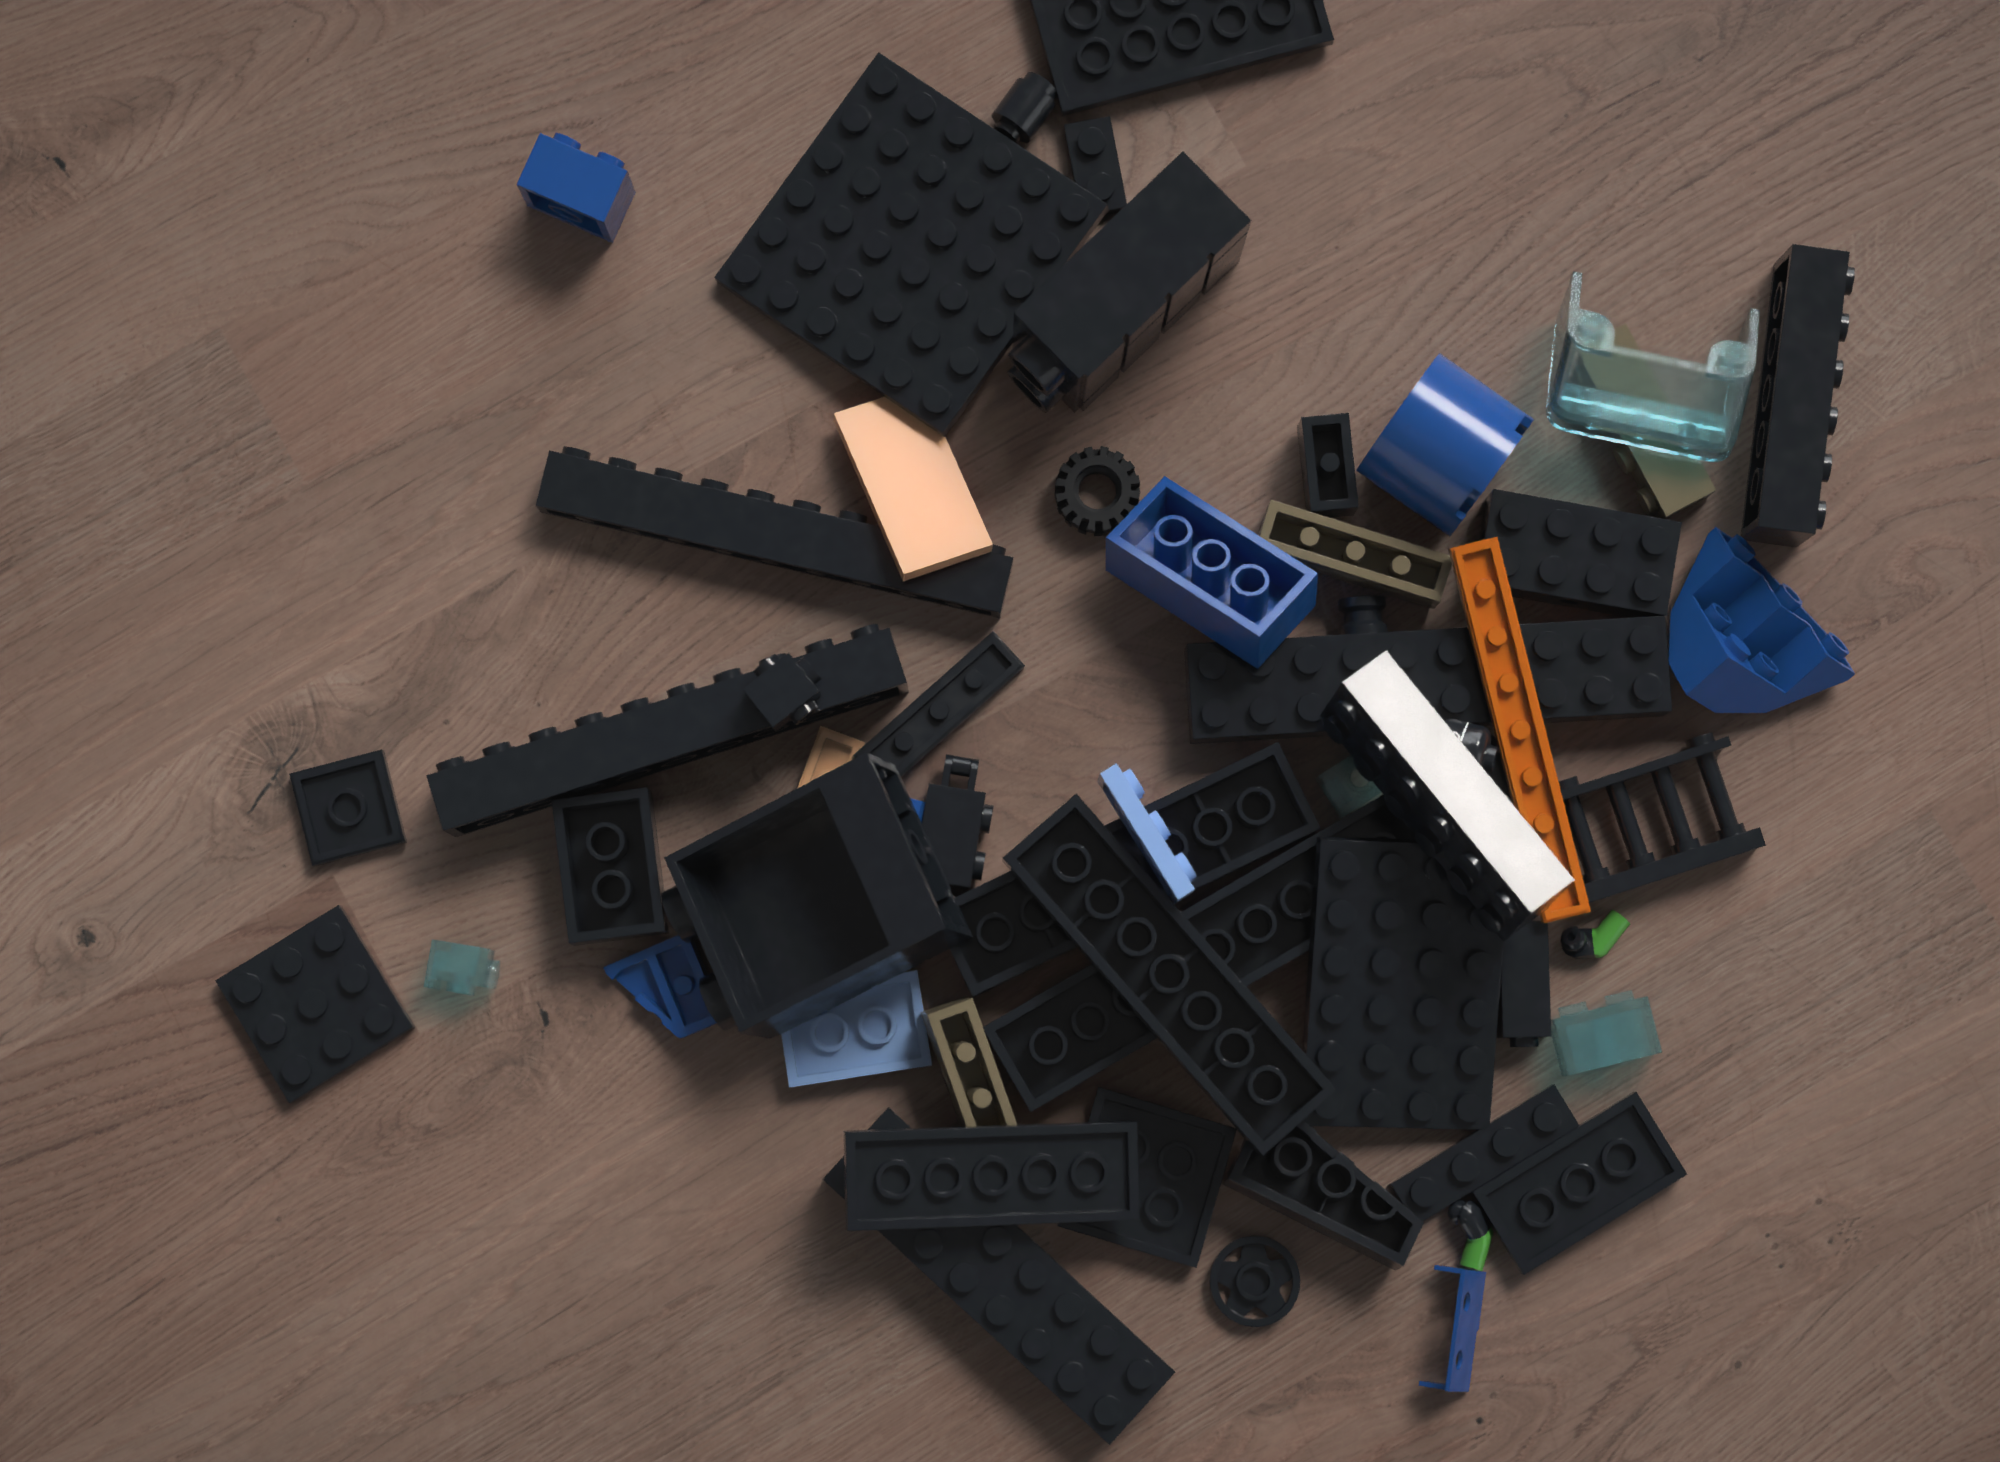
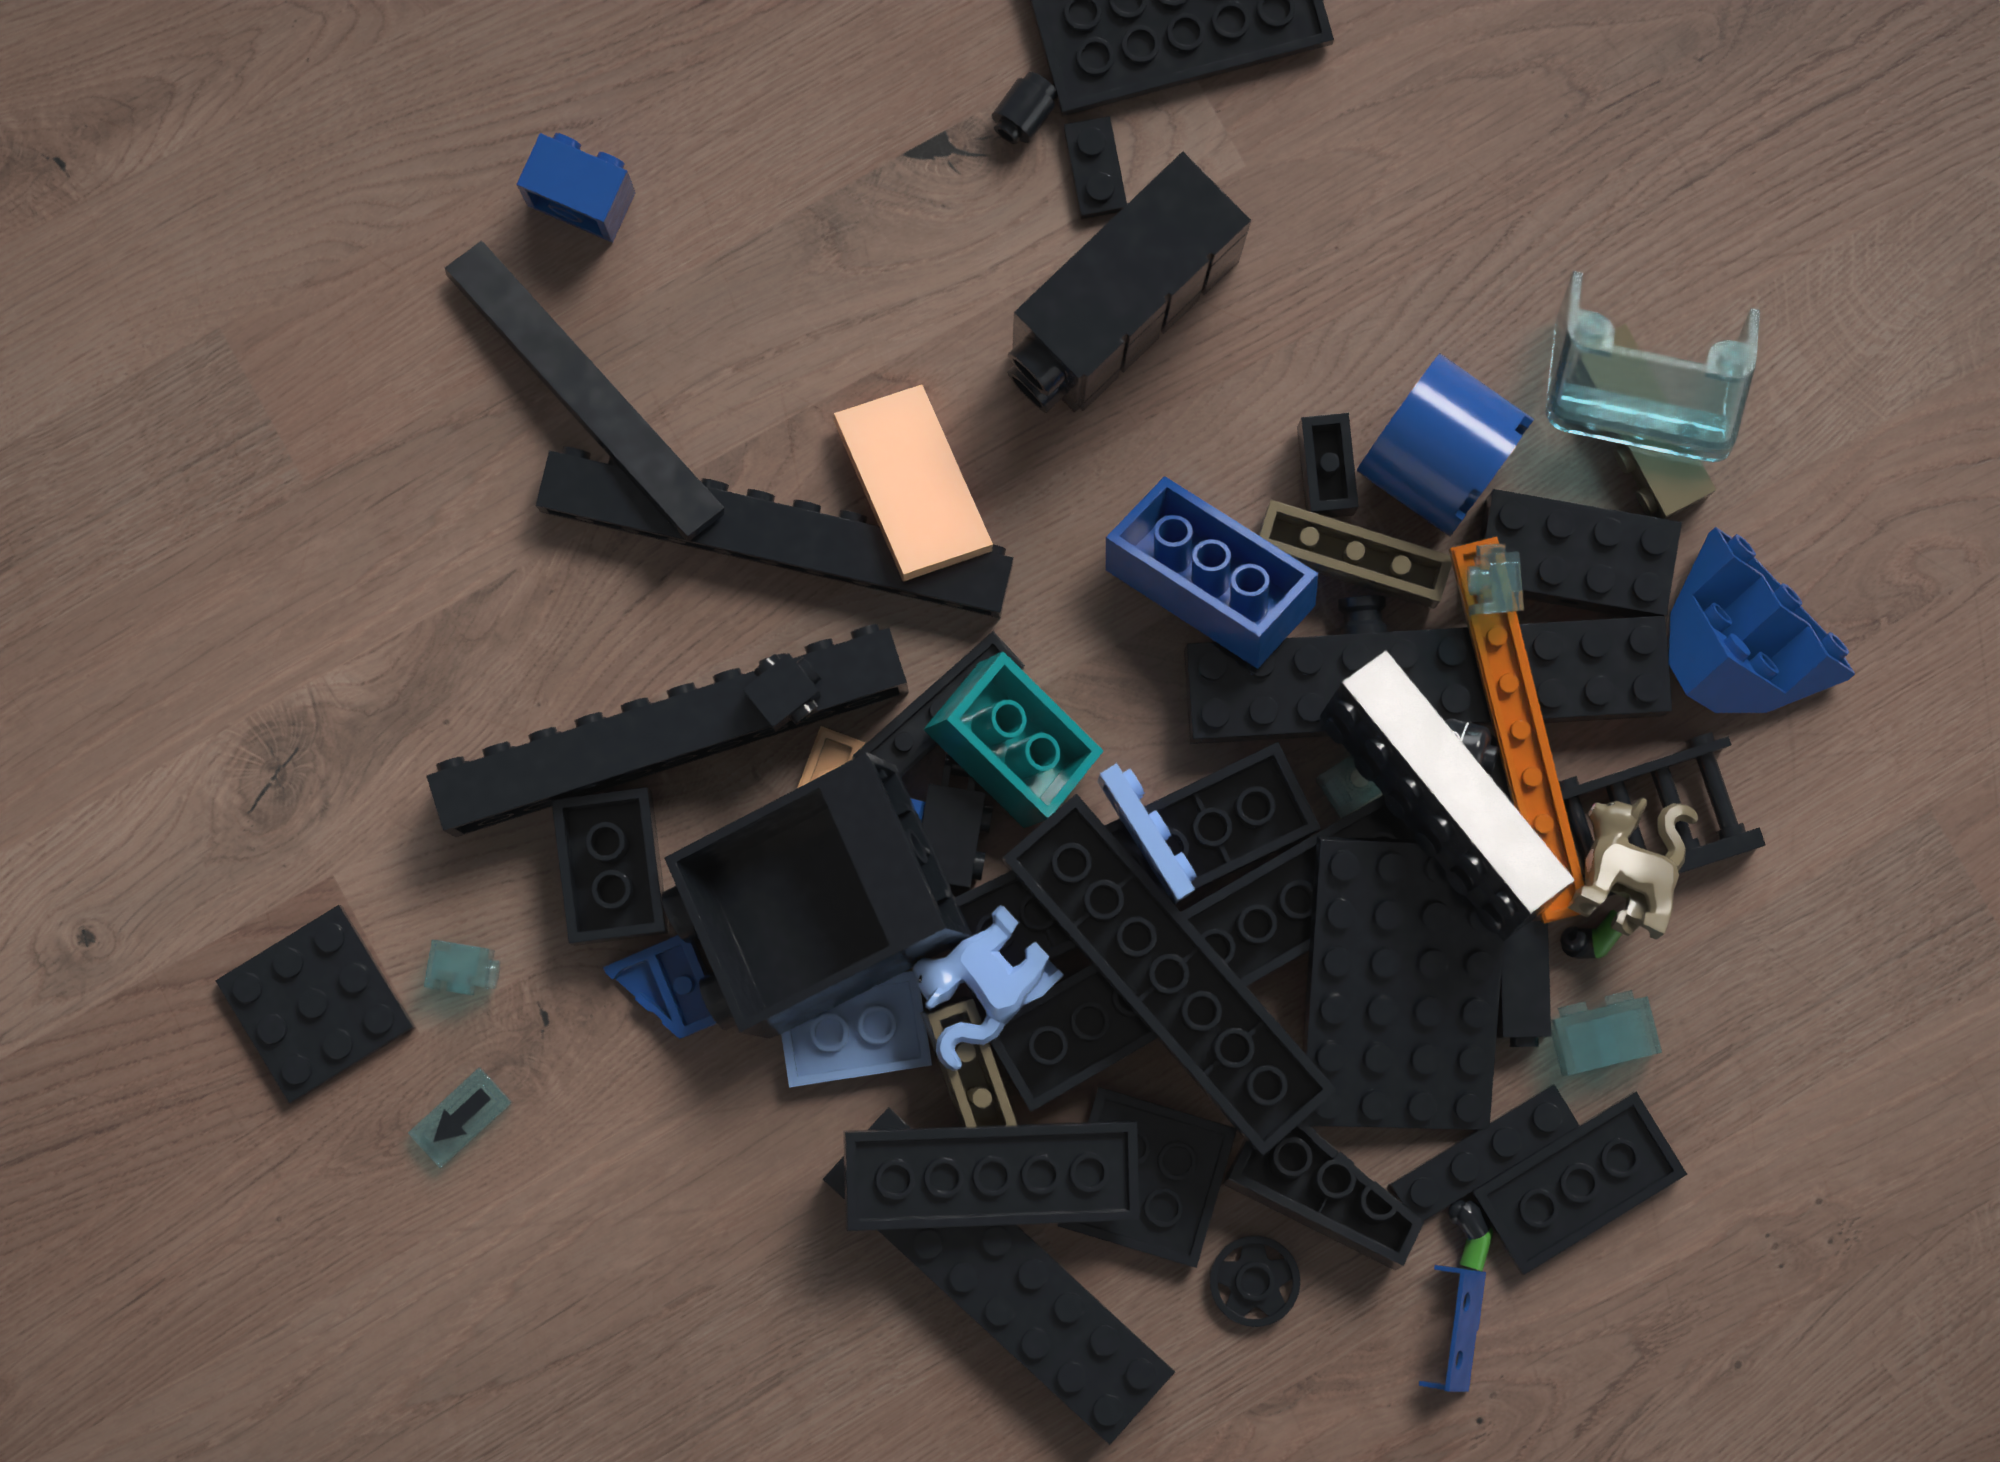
(348, 808): black tile -> none
(460, 1117): none -> clear light blue tile
(585, 391): none -> black tile
(910, 243): black plate -> none
(992, 979): none -> light blue animal
(1013, 740): none -> teal brick
(1096, 462): black tyre -> none
(1495, 581): none -> clear light blue brick
(1632, 872): none -> dark tan animal
(1796, 396): black brick -> none

